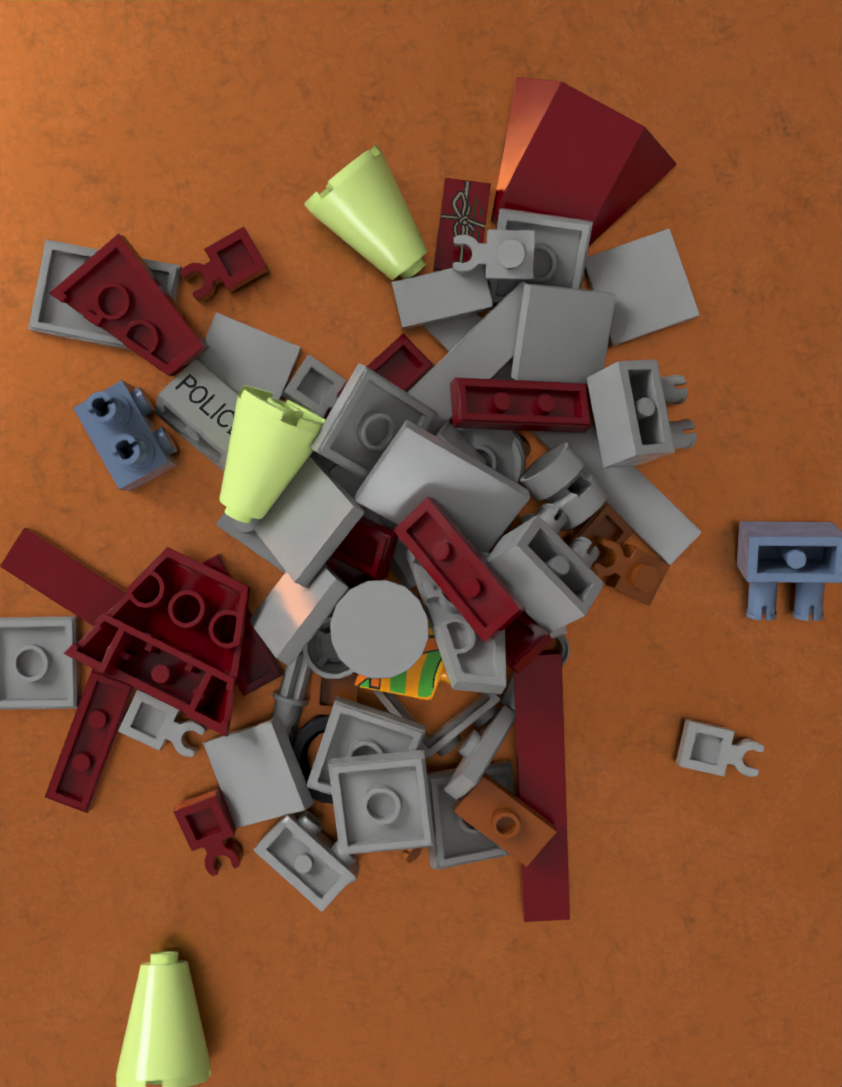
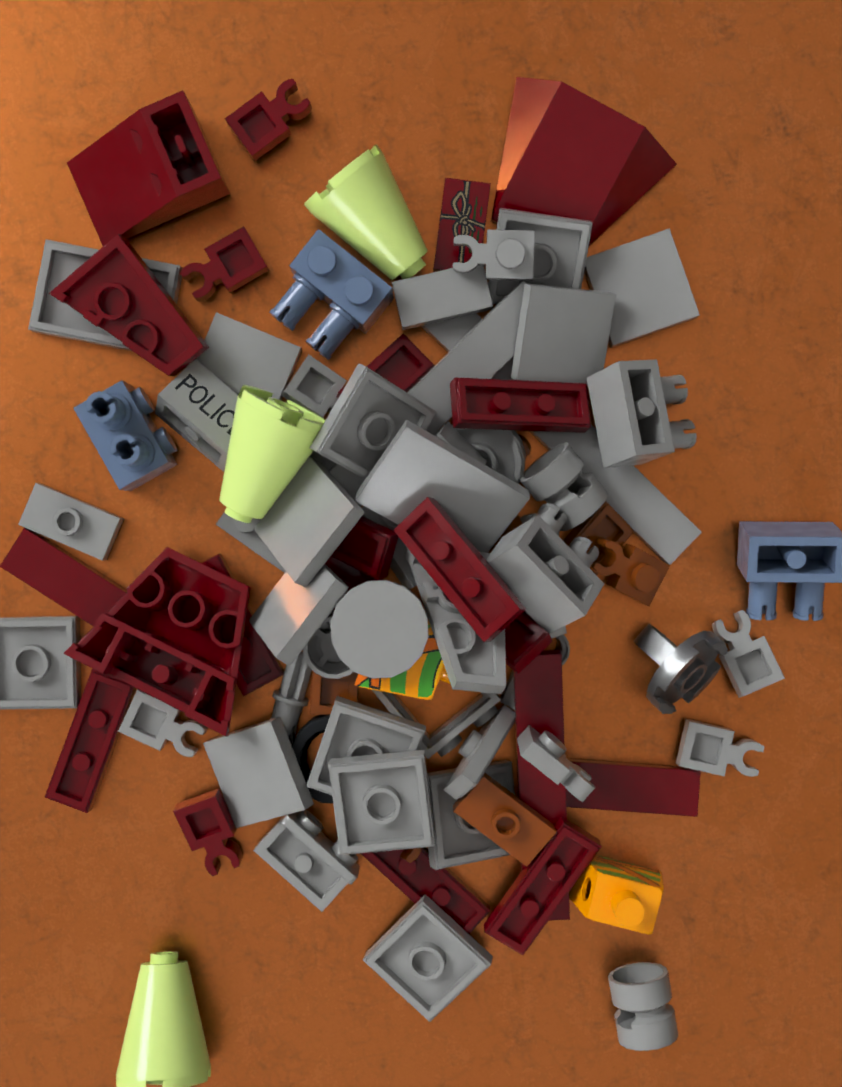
(71, 521): none -> light grey plate
(148, 170): none -> dark red slope
(262, 123): none -> dark red plate
(348, 287): none -> sand blue brick
(428, 958): none -> light grey tile
(439, 885): none -> dark red tile
(542, 887): none -> dark red tile
(549, 757): none -> light grey plate
(619, 894): none -> light orange torso
(639, 788): none -> dark red tile
(643, 1016): none -> light grey wheel
(682, 669): none -> flat silver tile
(748, 662): none -> light grey plate

